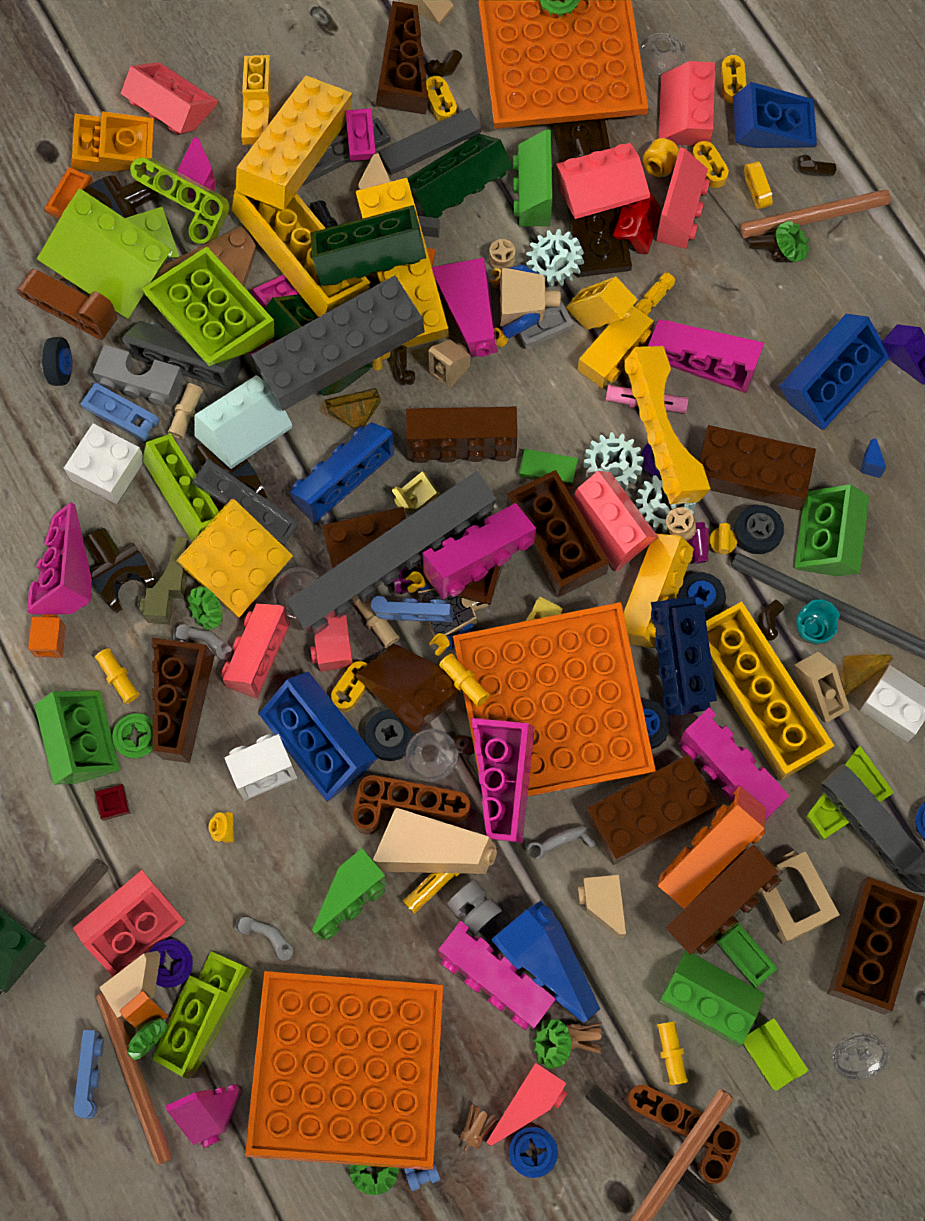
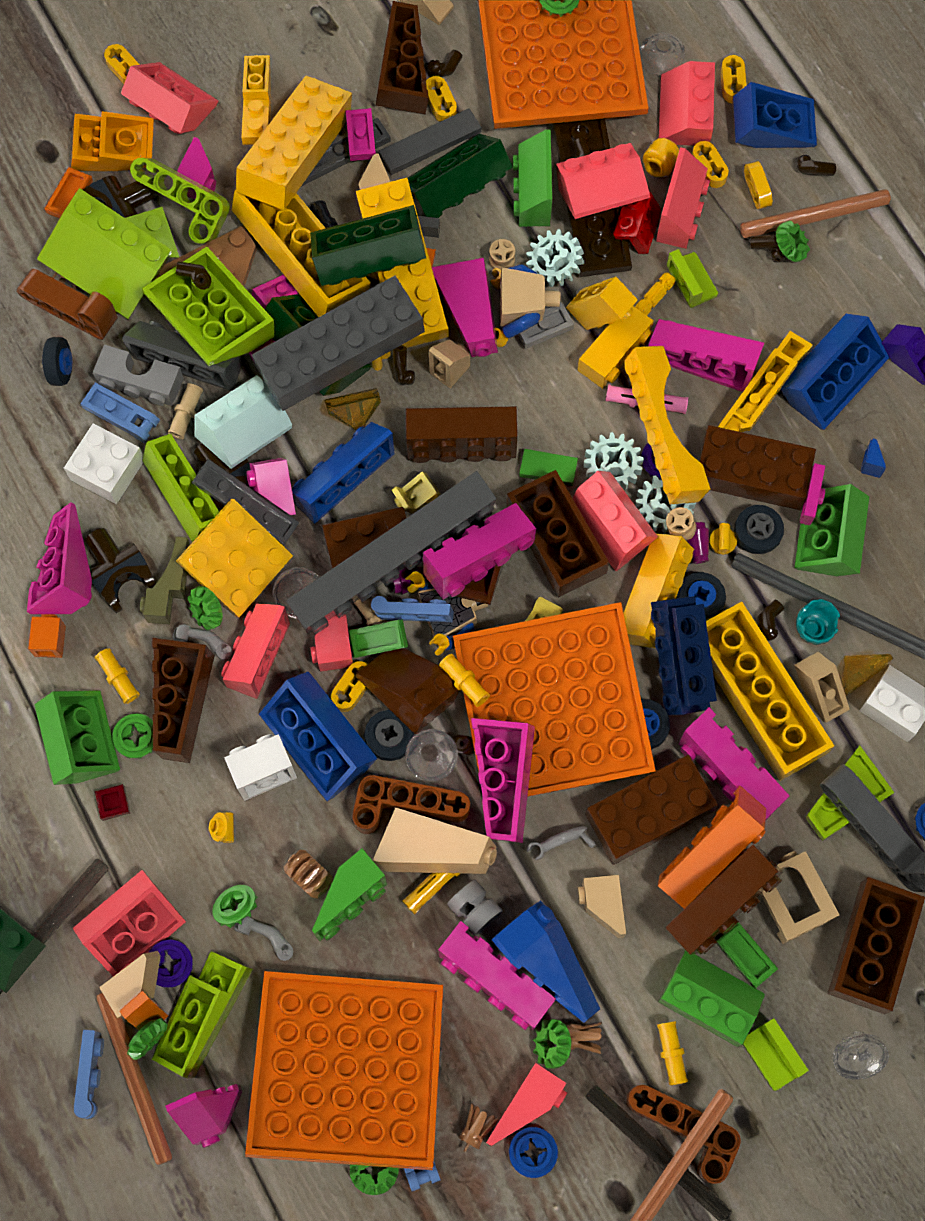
(114, 65): none -> yellow beam
(196, 272): none -> dark brown arm
(224, 905): none -> bright green gear
(273, 483): none -> slope
(308, 874): none -> medium nougat gear
(378, 638): none -> bright green tile
(691, 278): none -> lime panel
(766, 384): none -> yellow wedge
(814, 496): none -> dark pink plate

